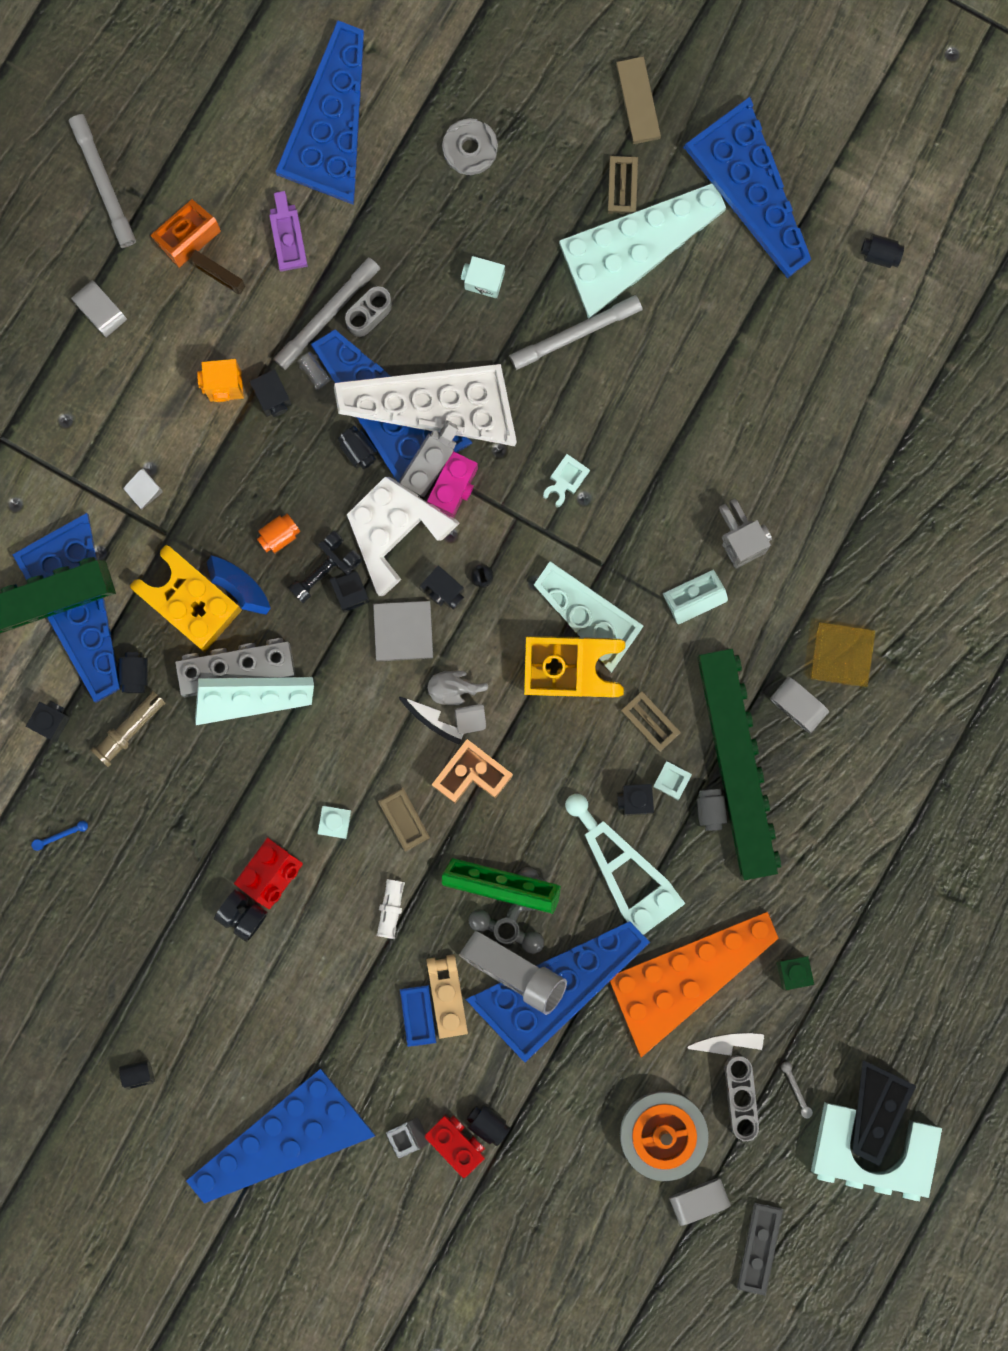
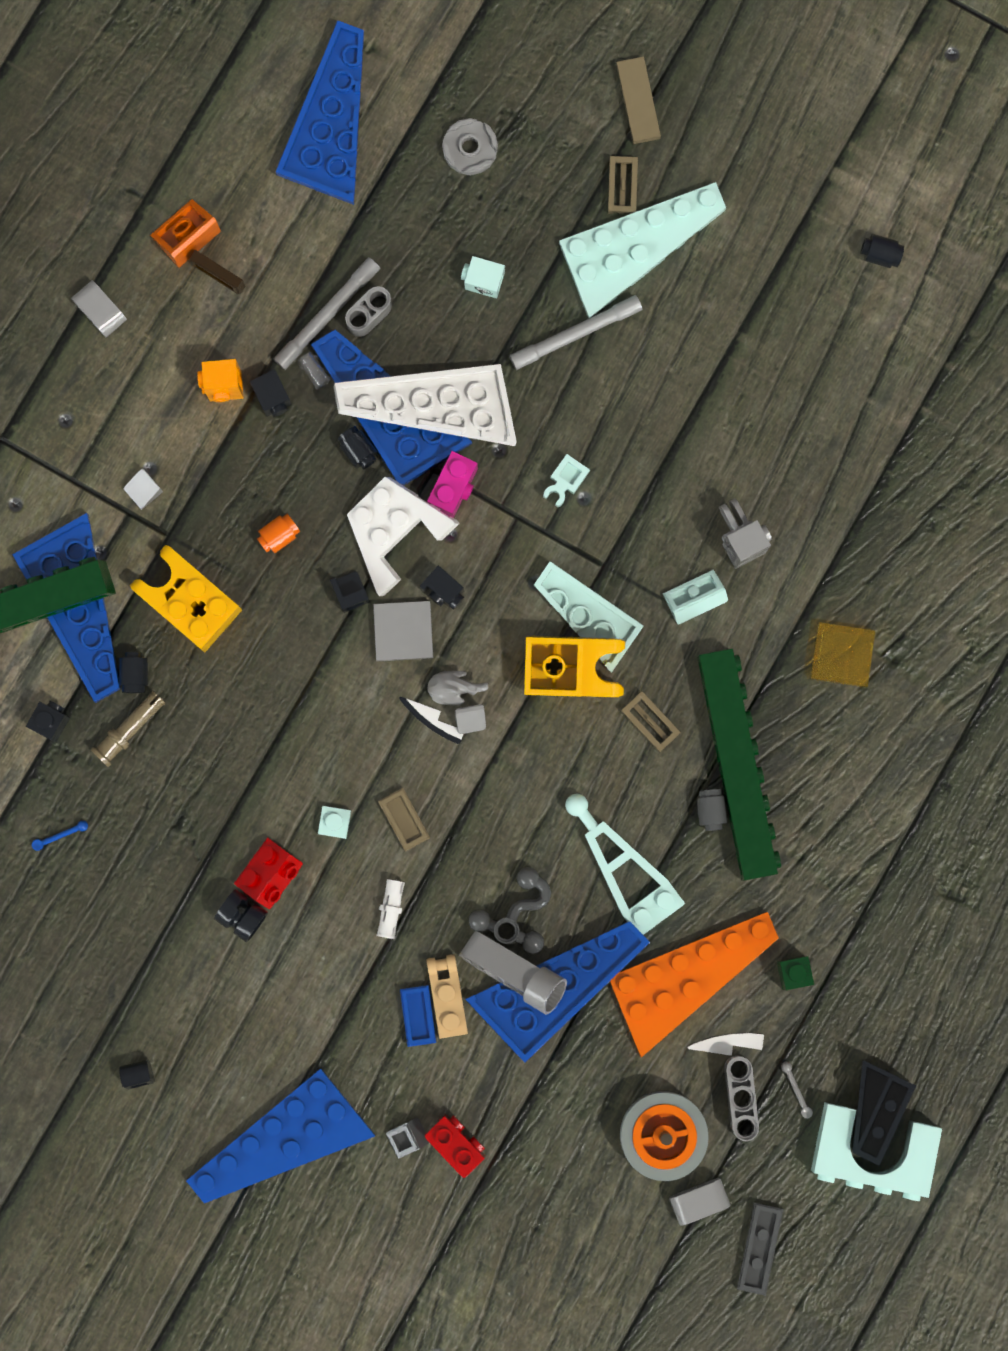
(119, 221): light grey piece -> none
(239, 584): blue tile -> none
(241, 697): light aqua wing -> none
(248, 661): light grey brick -> none
(287, 234): medium lavender hinge -> none
(330, 543): black bar -> none
(430, 459): light grey hinge -> none
(470, 766): light nougat brick -> none
(475, 576): black hinge -> none
(487, 1125): black brick -> none
(501, 885): green brick -> none
(636, 800): black brick -> none
(672, 780): light aqua plate -> none
(746, 176): blue wing -> none
(799, 705): light grey beam -> none

